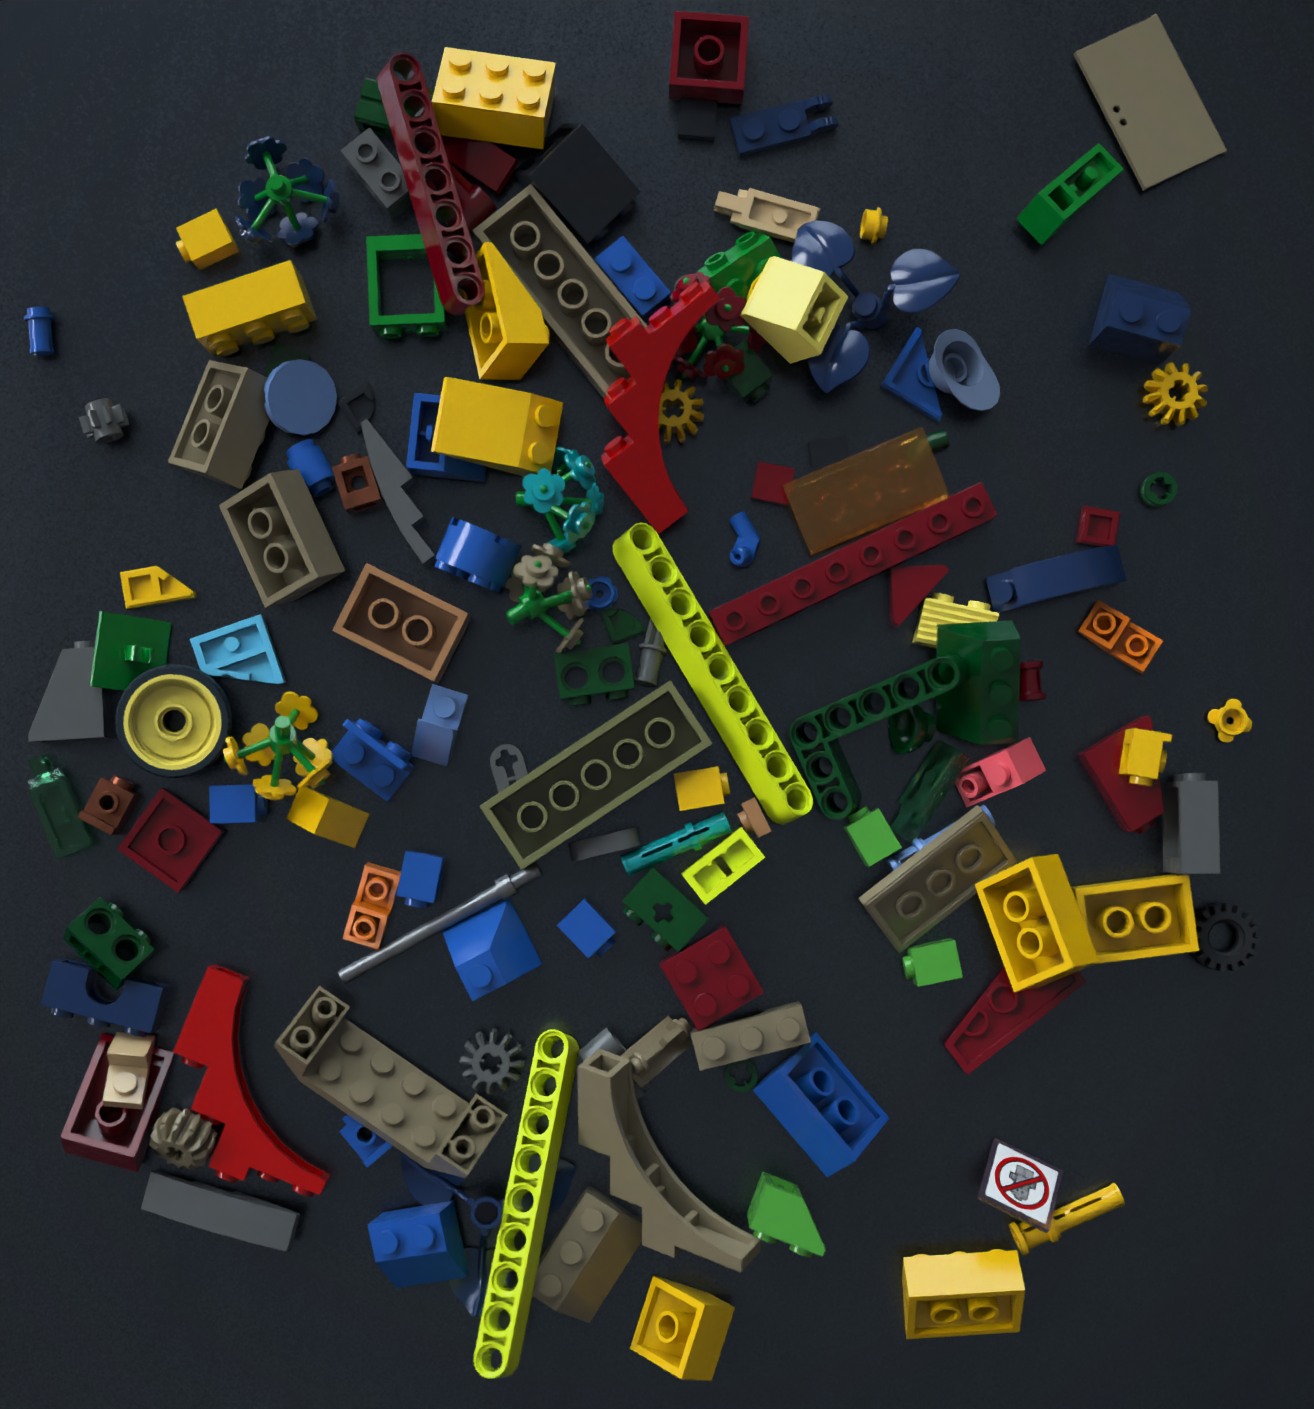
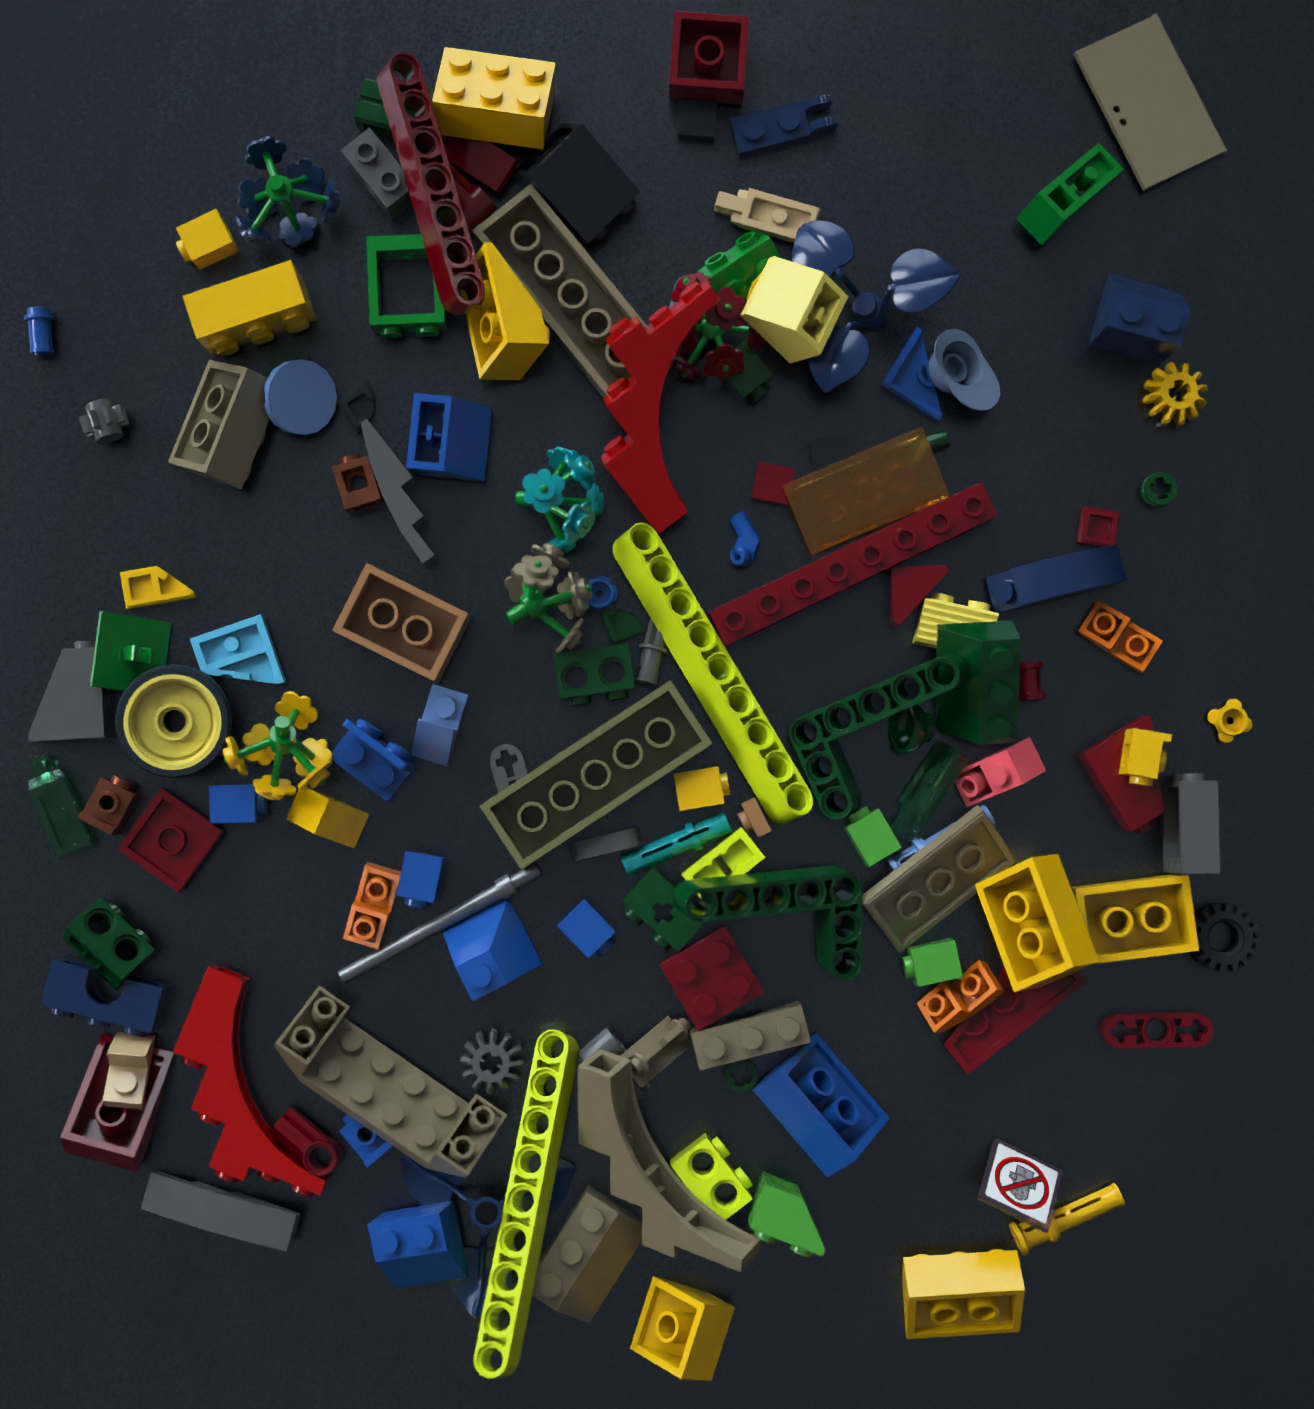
(183, 1138): dark tan gear -> none
(281, 537): dark tan brick -> none
(303, 1140): none -> dark red piece
(312, 465): blue brick -> none
(477, 552): blue brick -> none
(496, 427): yellow slope -> none
(633, 278): blue brick -> none
(687, 411): yellow gear -> none
(704, 1182): none -> neon yellow brick
(784, 900): none -> dark green beam
(873, 225): yellow plate -> none
(957, 1001): none -> orange slope
(1184, 1019): none -> dark red beam

